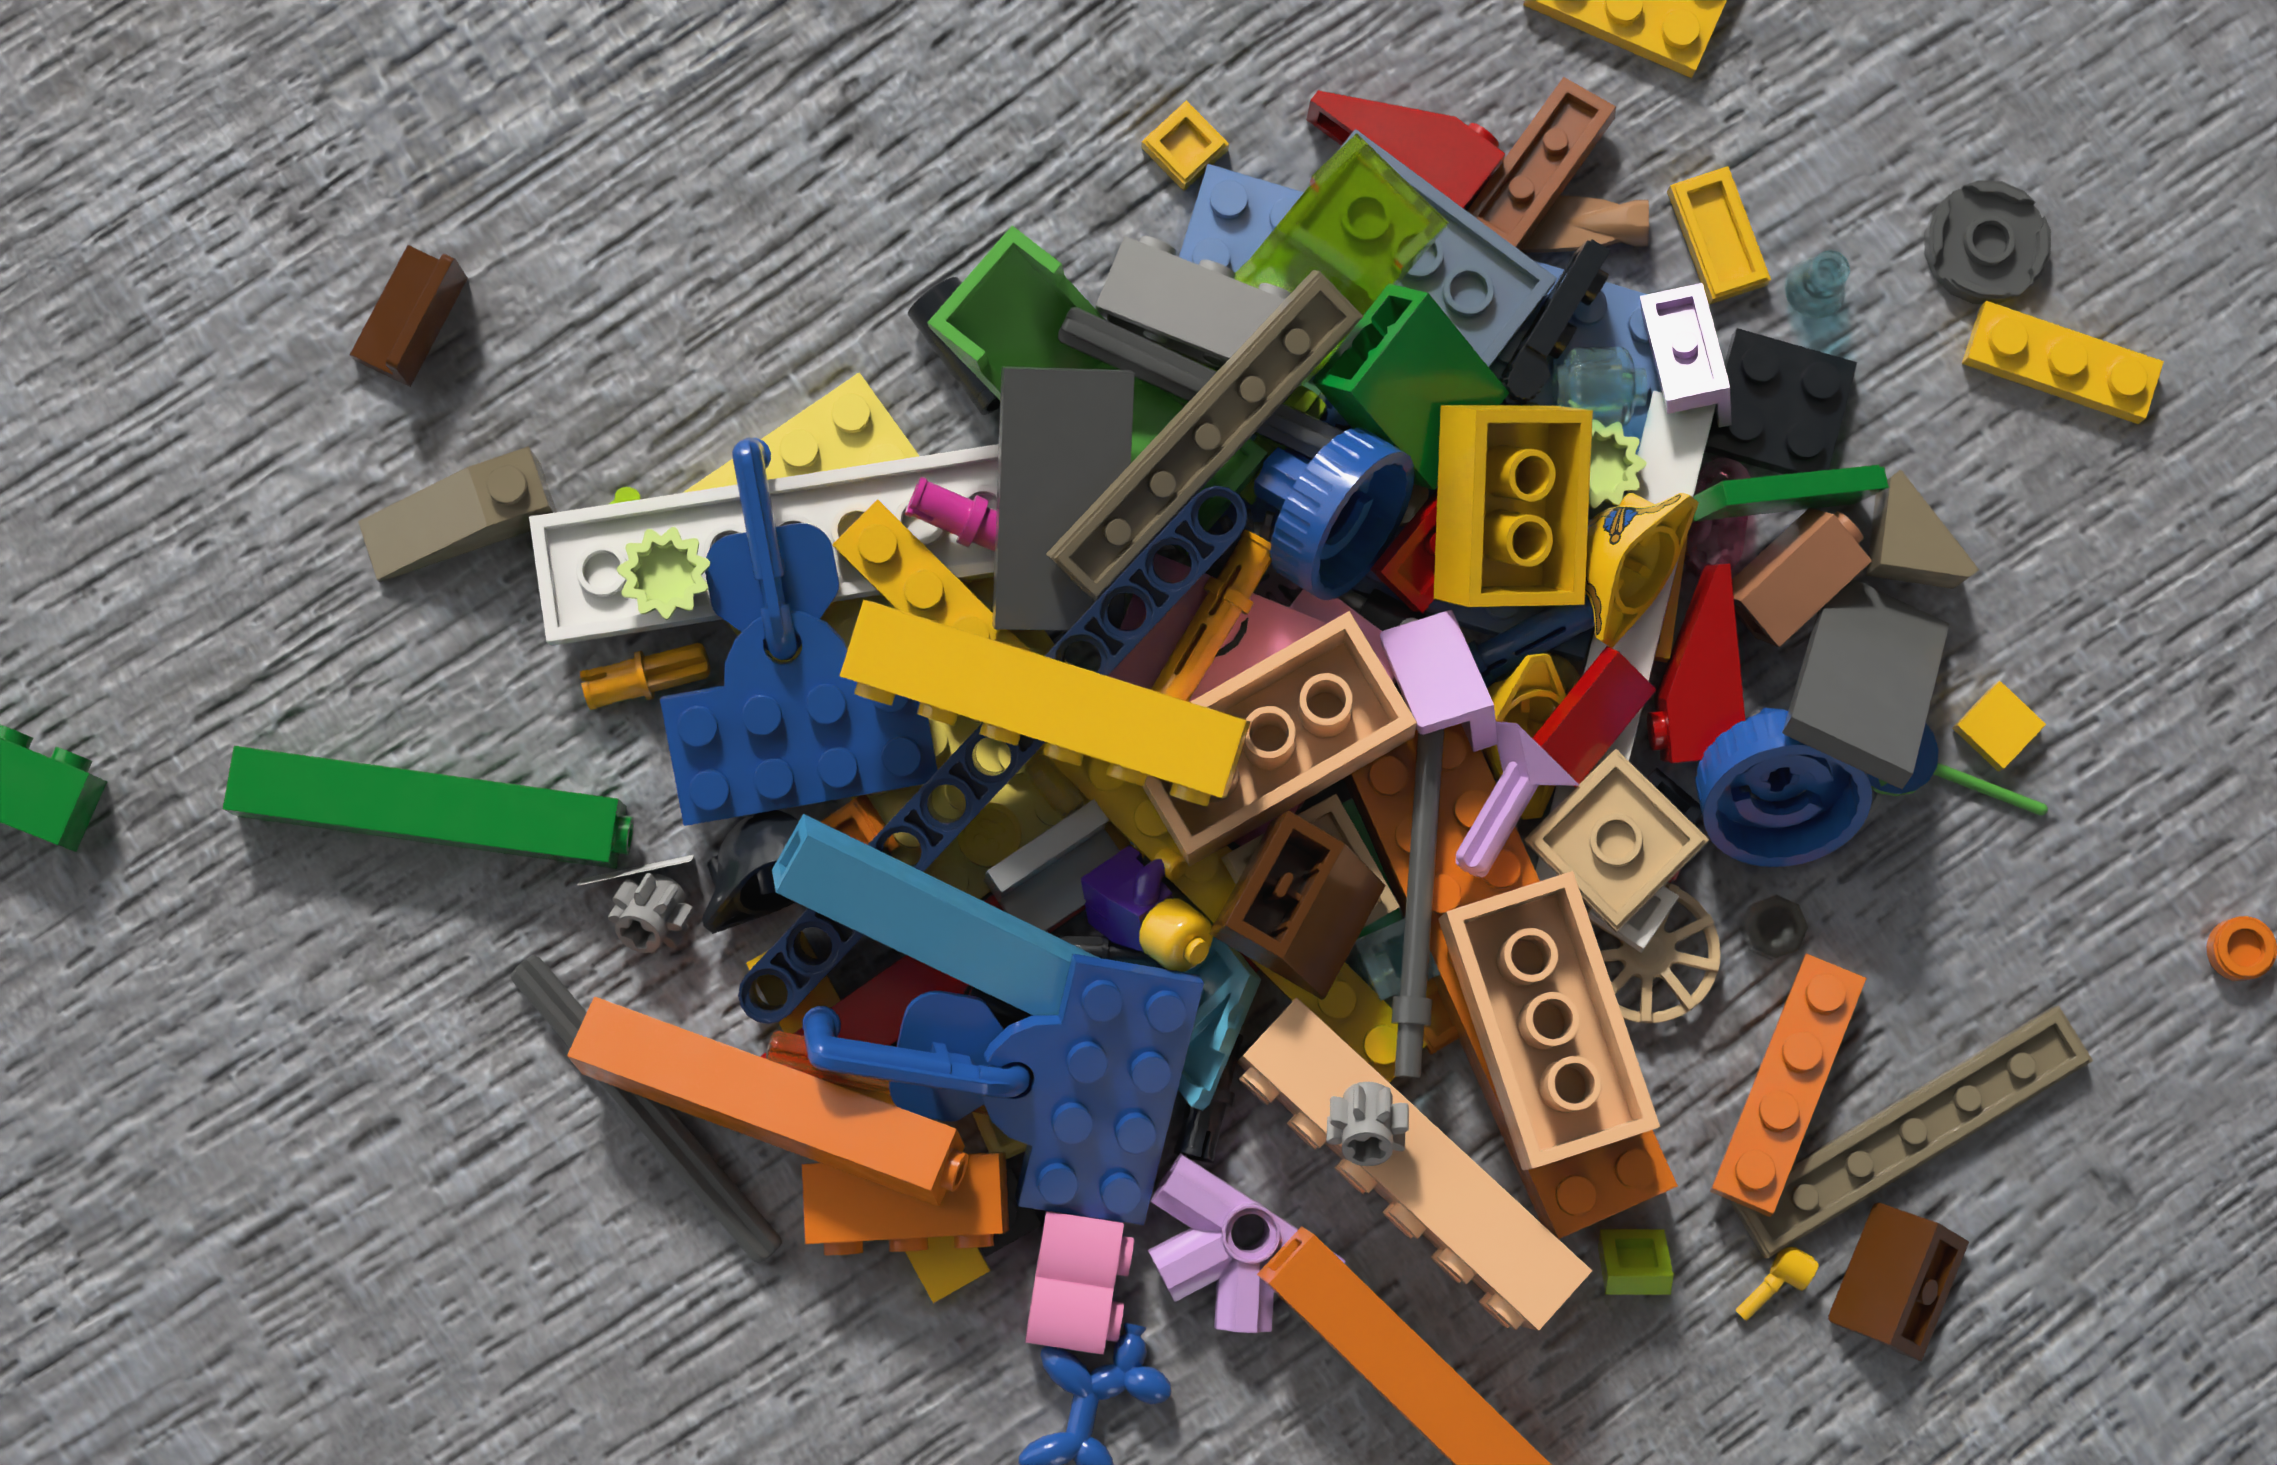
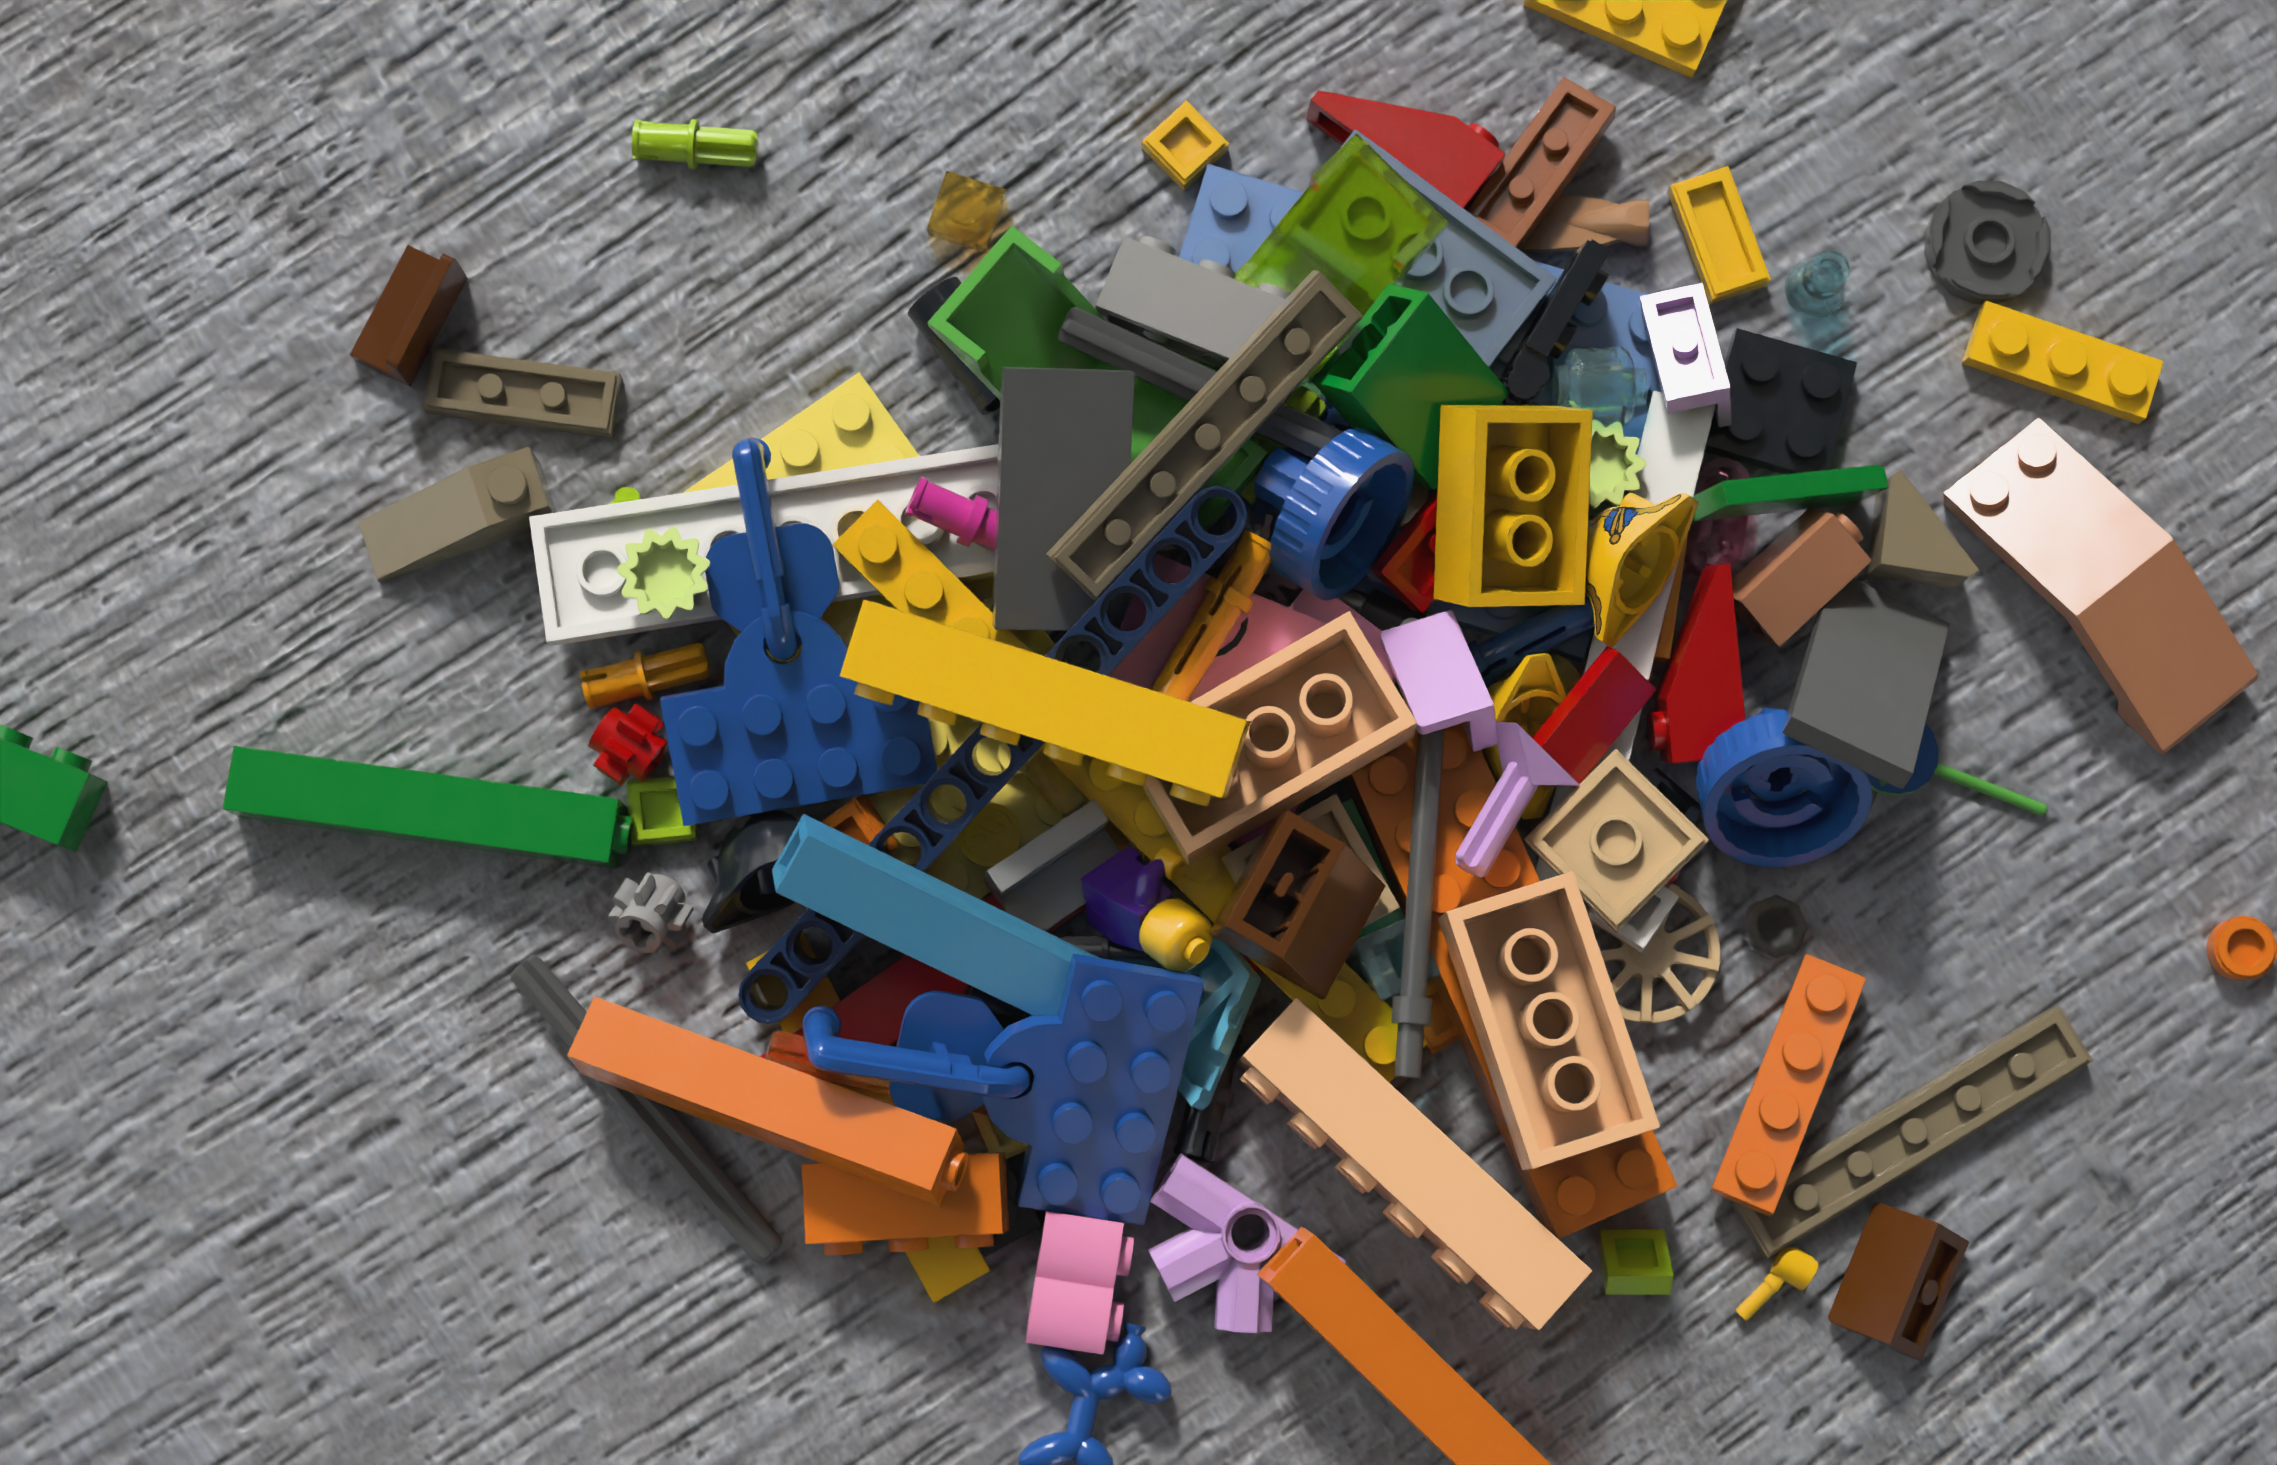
(522, 393): none -> dark tan tile
(628, 744): none -> red gear
(635, 870): white sticker -> none
(657, 813): none -> lime tile
(693, 144): none -> lime axle
(966, 212): none -> clear yellow plate
(1367, 1123): light grey gear -> none
(1999, 726): yellow tile -> none
(2111, 579): none -> nougat windscreen

